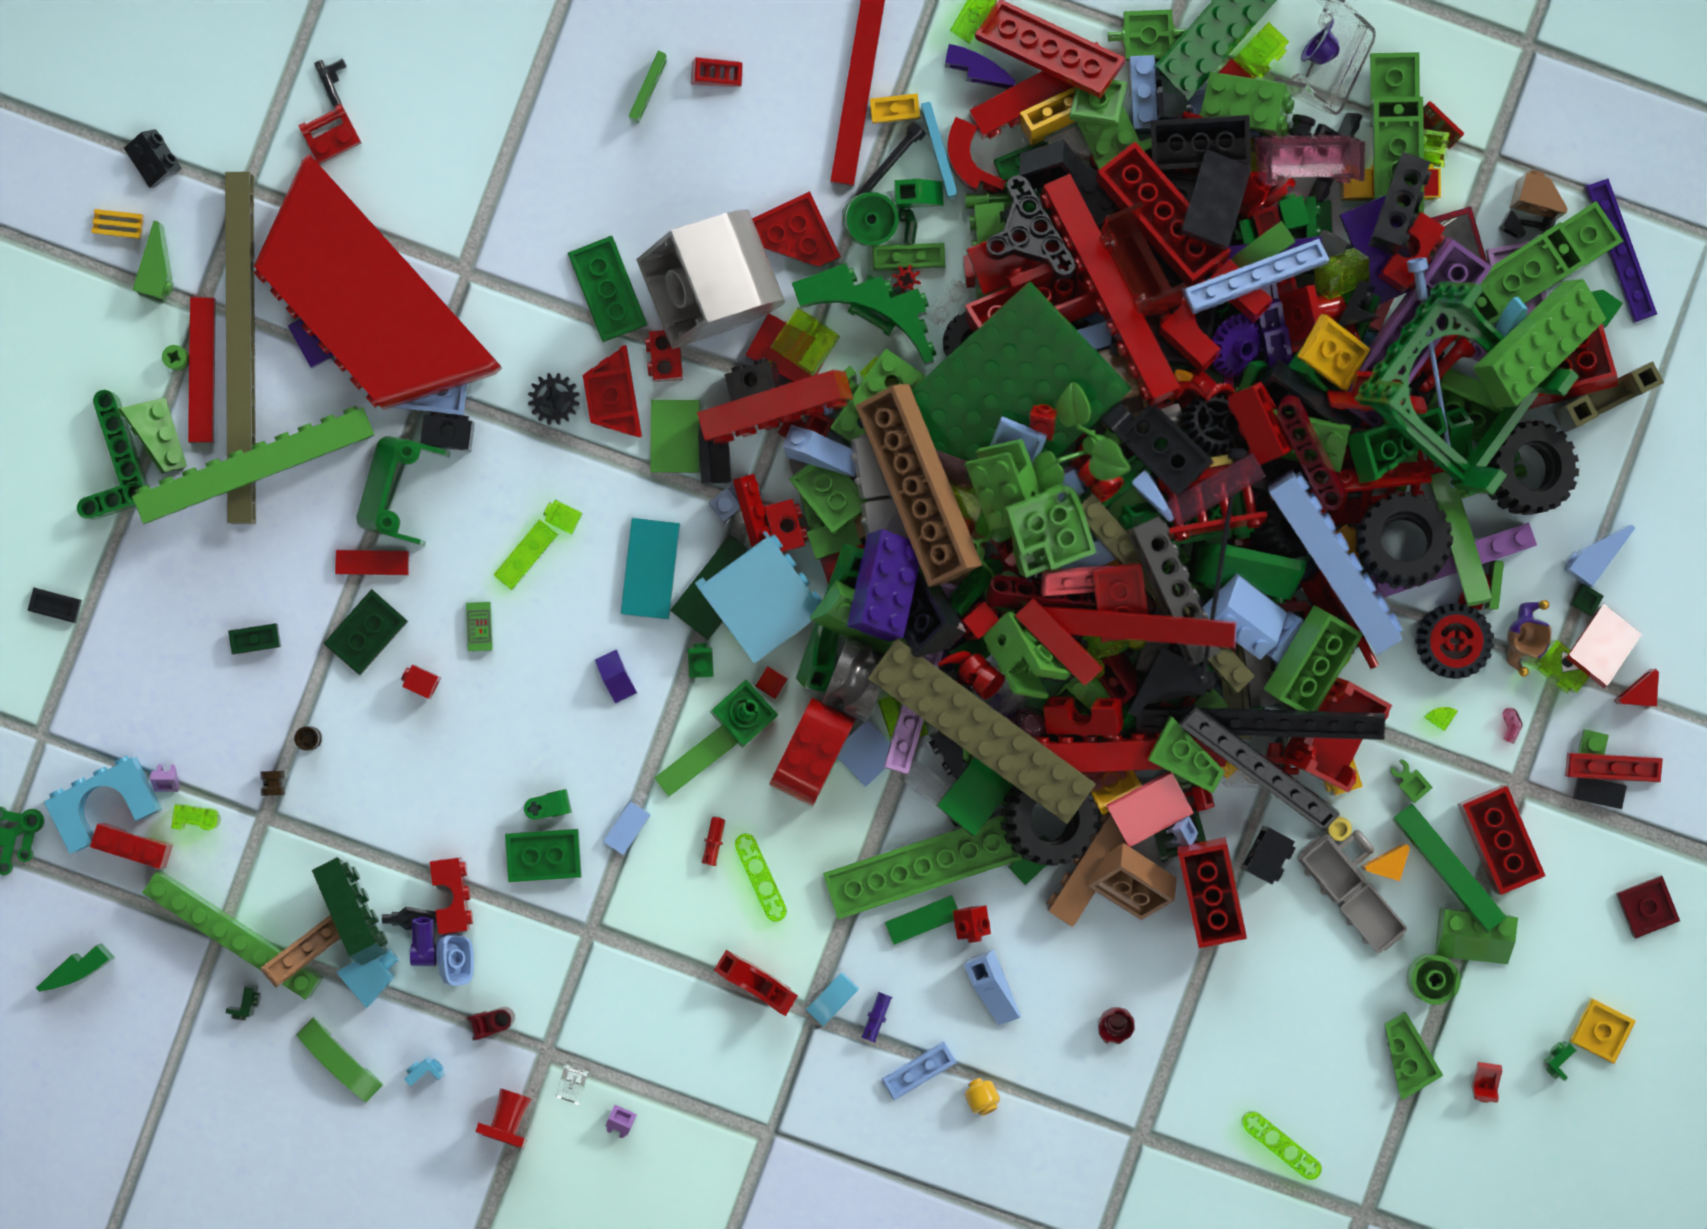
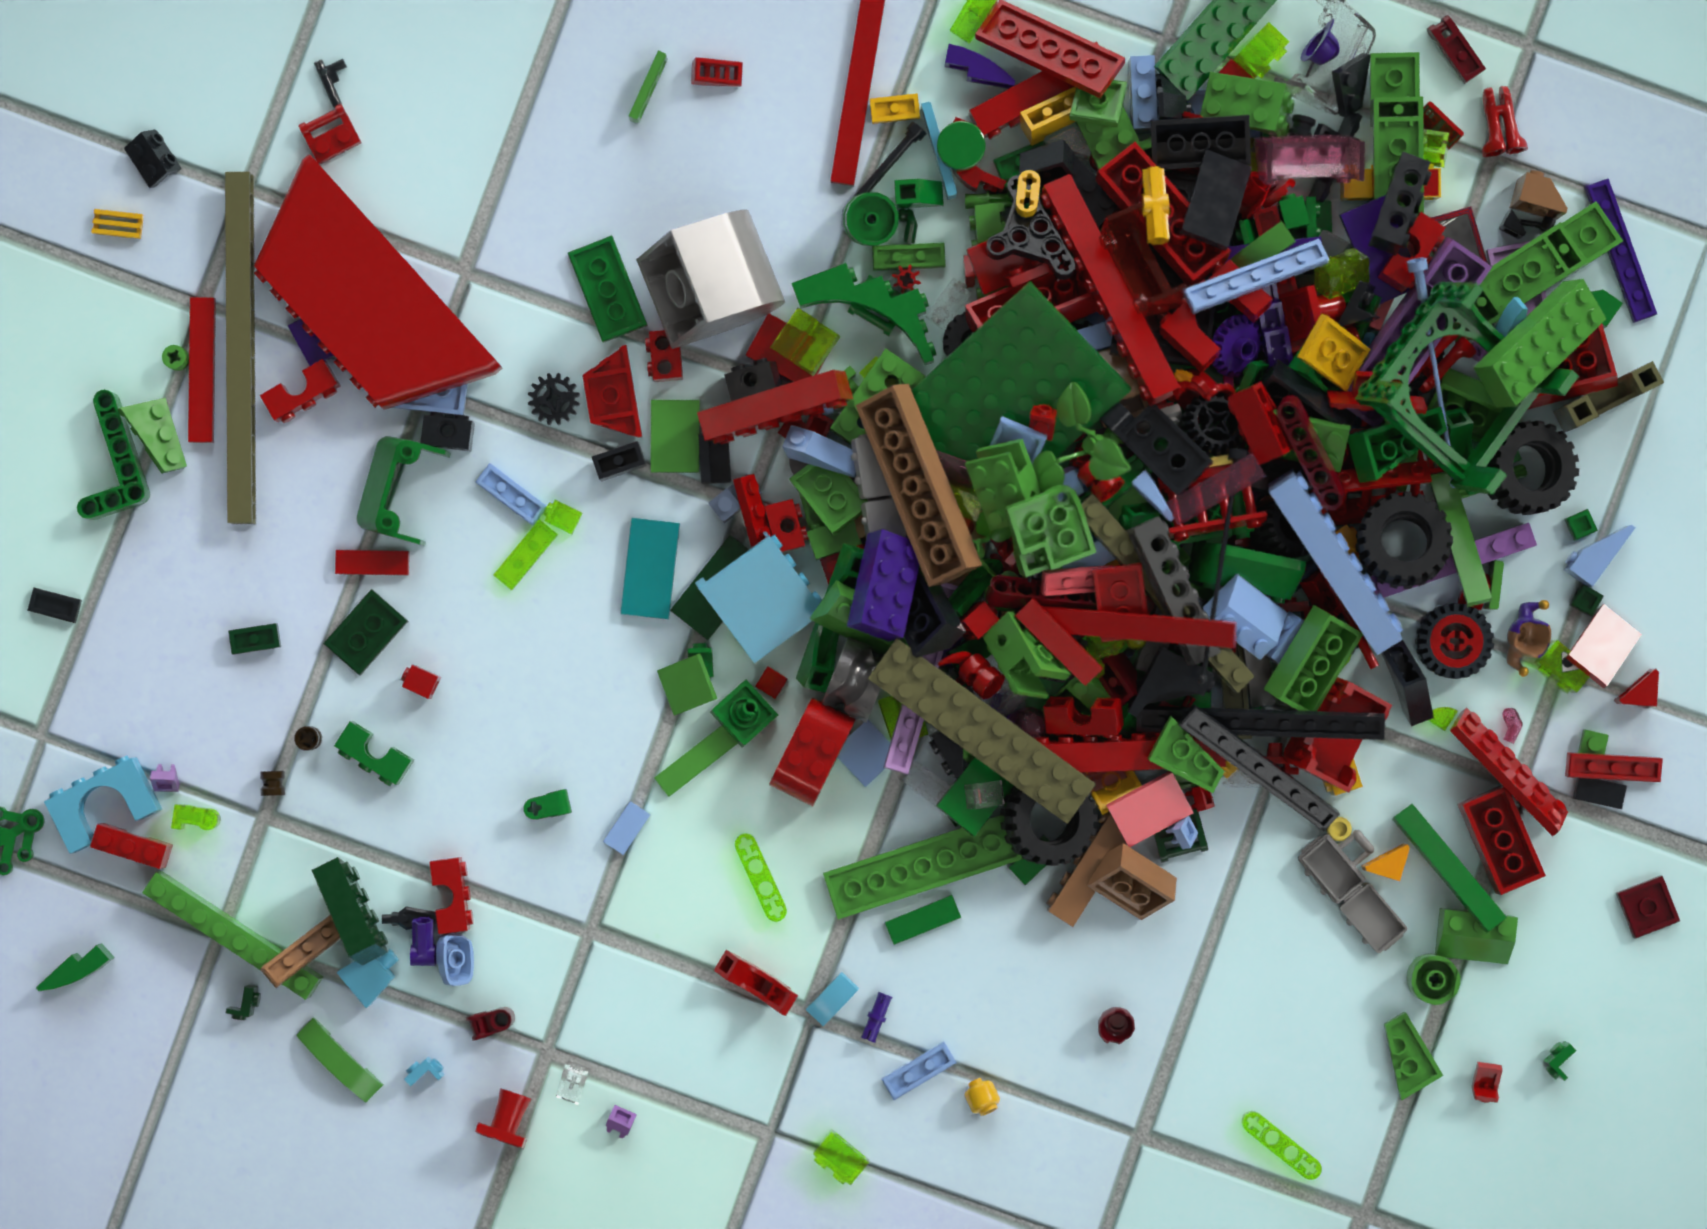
(154, 272): bright green slope -> none
(252, 465): bright green brick -> none
(320, 383): none -> red arch
(355, 743): none -> green arch
(479, 626): bright green tile -> none
(511, 494): none -> light blue tile
(543, 855): green plate -> none
(615, 676): dark purple slope -> none
(619, 461): none -> black brick
(687, 684): none -> bright green tile
(713, 841): red axle -> none
(797, 232): red plate -> none
(840, 1157): none -> clear neon green brick
(961, 145): none -> green tile
(972, 923): red brick -> none
(984, 794): none -> clear slope
(992, 986): light blue slope -> none
(1033, 194): none -> yellow beam
(1147, 33): bright green plate -> none
(1155, 205): none -> yellow piece
(1211, 700): bright green tile -> none
(1212, 892): red brick -> none
(1268, 855): black brick -> none
(1350, 84): none -> black wing
(1409, 683): none -> black arch
(1412, 783): bright green plate -> none
(1456, 49): none -> dark red plate
(1496, 145): none -> red piece
(1509, 771): none -> red plate
(1581, 524): none -> green tile
(1602, 1030): yellow tile -> none

